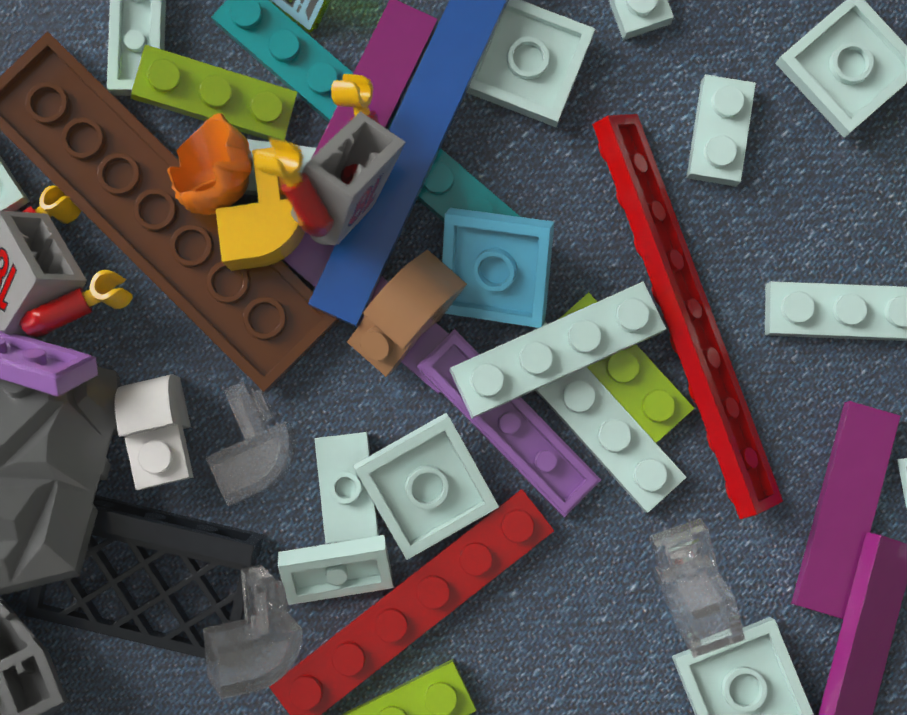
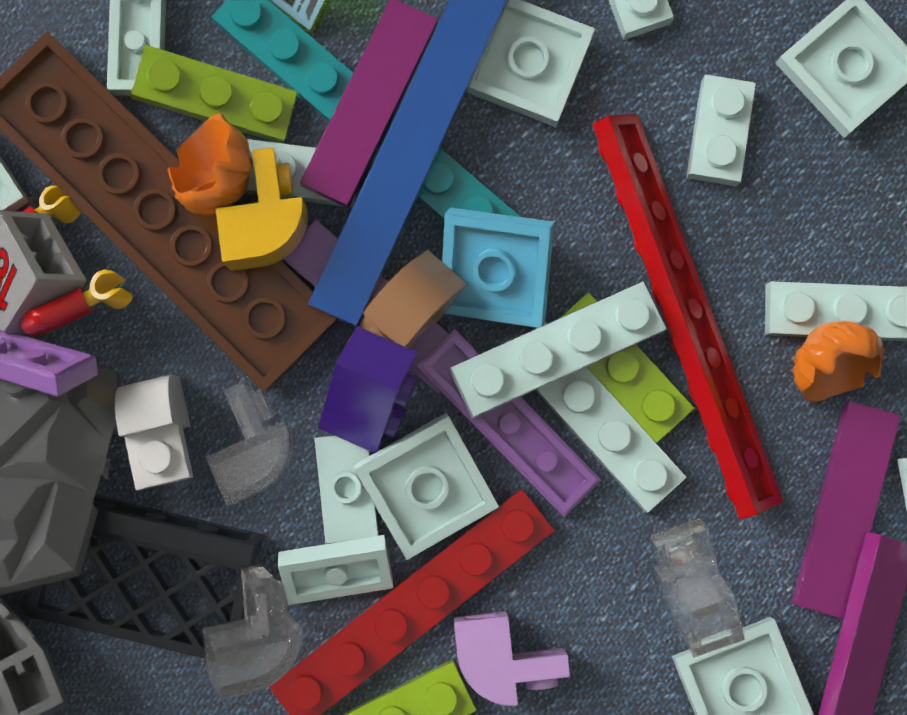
(345, 175): torso -> none
(367, 390): none -> dark purple brick
(493, 669): none -> lavender brick
(837, 359): none -> orange hair

